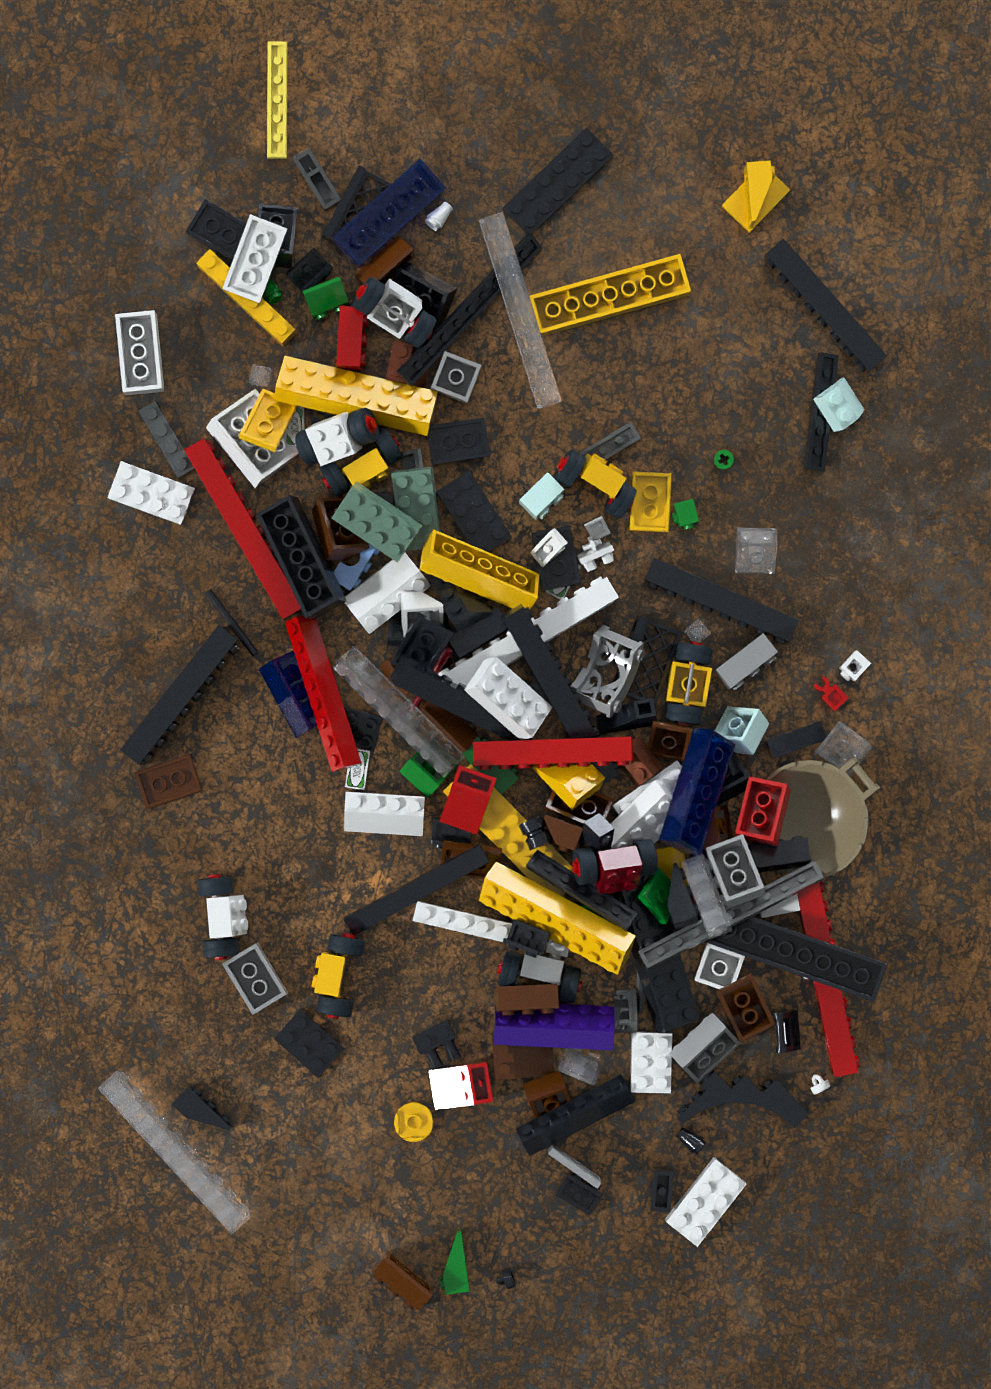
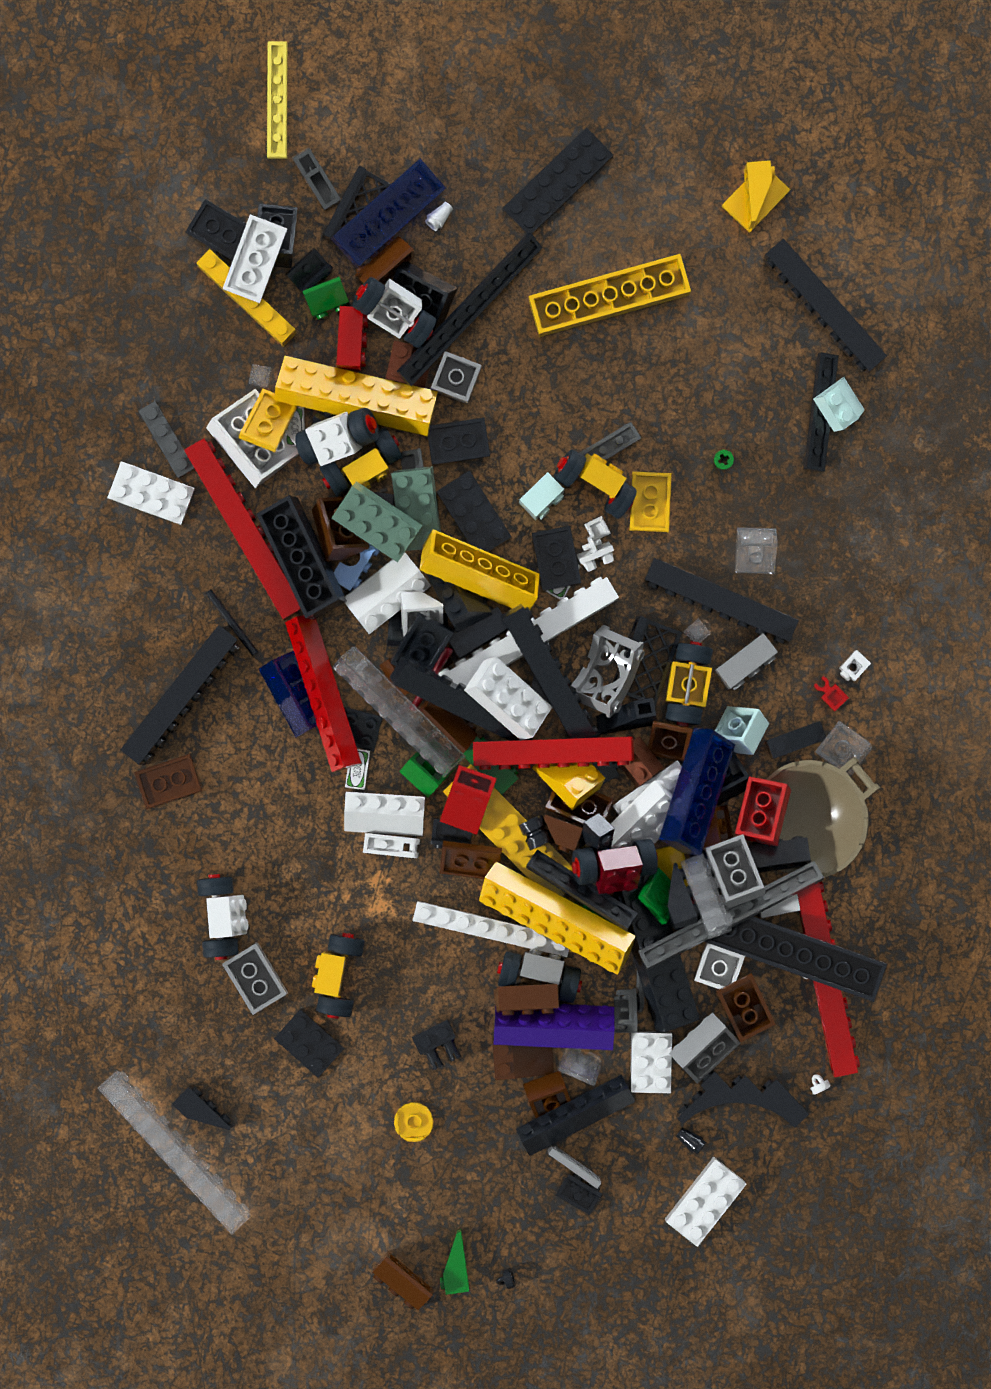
(139, 352): white brick -> none
(272, 292): green cone -> none
(390, 845): none -> white plate
(416, 889): black tile -> none
(461, 1085): slope -> none
(520, 310): clear brick -> none
(527, 938): black bracket -> none
(549, 547): white slope -> none
(661, 1190): black brick -> none
(685, 514): green brick -> none
(787, 1031): black plate -> none

